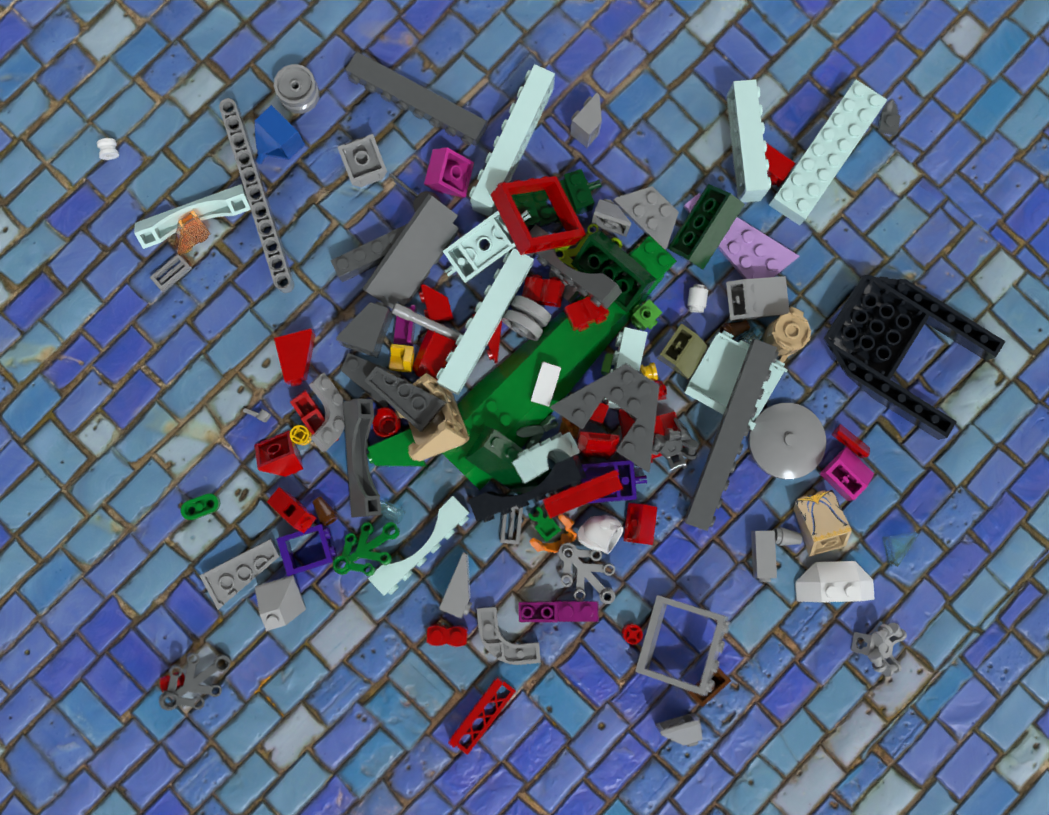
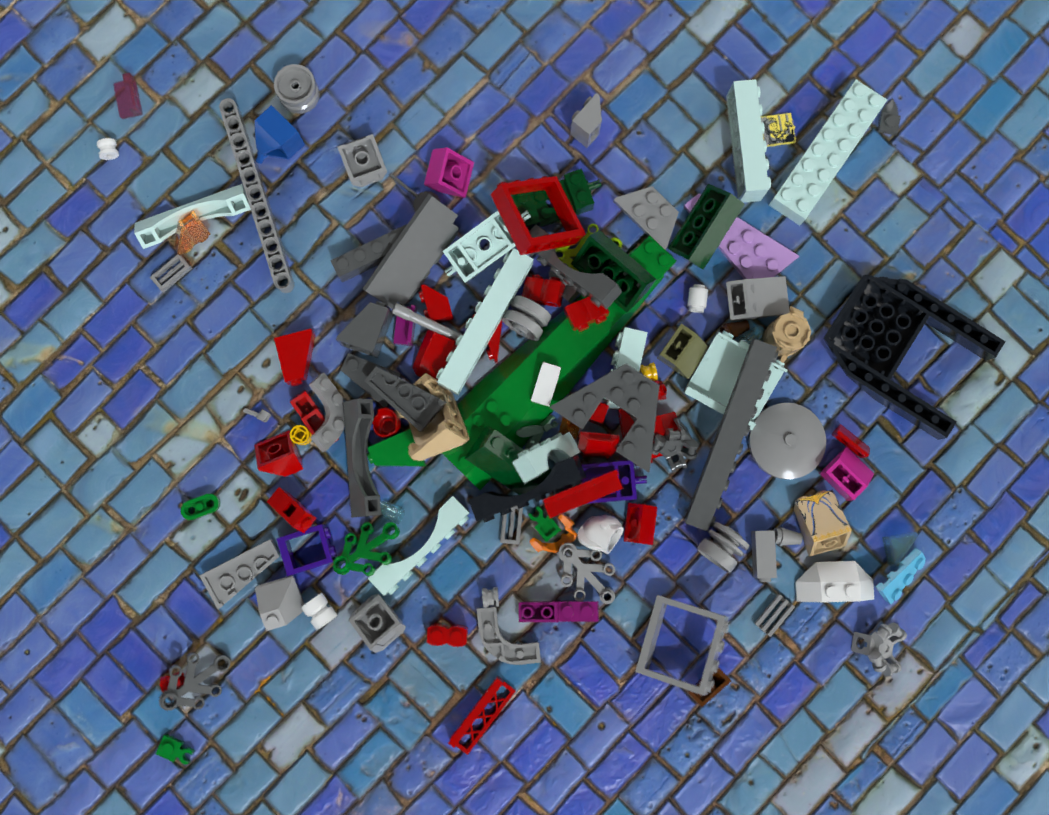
(128, 97): none -> clear pink panel
(171, 749): none -> green plate
(319, 611): none -> white wheel
(324, 511): reddish brown cone -> none
(376, 623): none -> light grey slope
(401, 358): yellow panel -> none
(416, 99): dark grey brick -> none
(458, 593): light grey slope -> none
(490, 597): none -> light grey wheel
(514, 138): light aqua brick -> none
(607, 364): bright green tile -> none
(611, 218): light grey slope -> none
(634, 636): red wheel -> none
(651, 312): bright green brick -> none
(683, 729): light grey slope -> none
(723, 547): none -> light grey wheel
(770, 632): none -> light grey tile
(778, 129): none -> piece
(778, 165): red slope -> none
(893, 587): none -> medium azure wing

